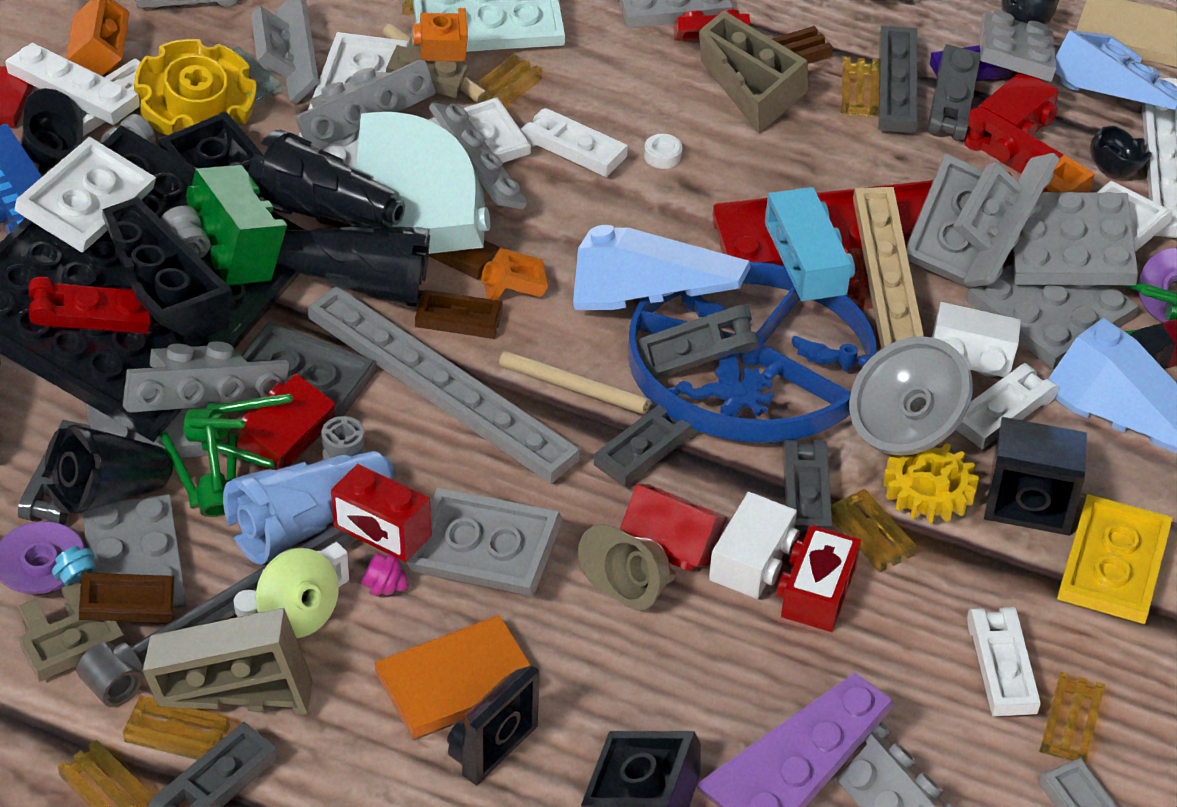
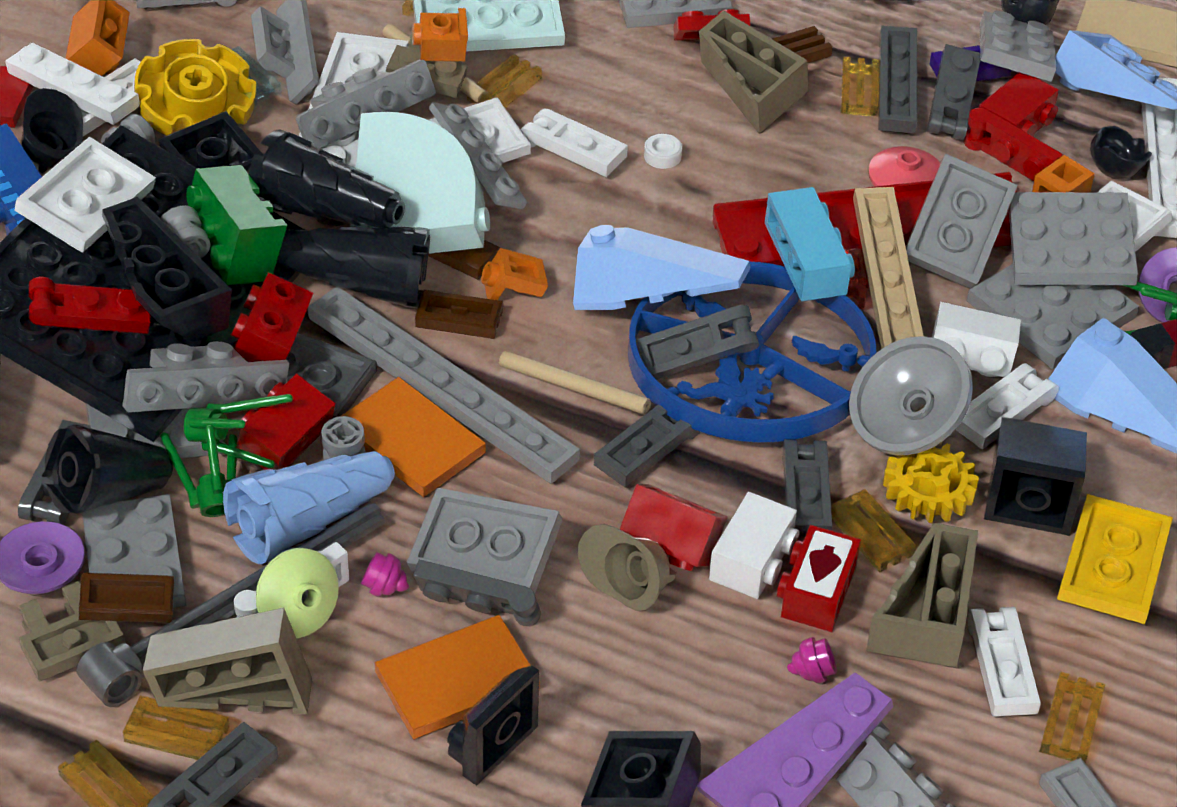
(72, 564): medium azure plate -> none
(273, 320): none -> red brick
(381, 512): red brick -> none
(415, 436): none -> orange tile
(477, 591): none -> dark grey plate
(813, 660): none -> dark pink plate
(902, 165): none -> coral dish
(930, 601): none -> dark tan wedge
(999, 212): light grey bracket -> none

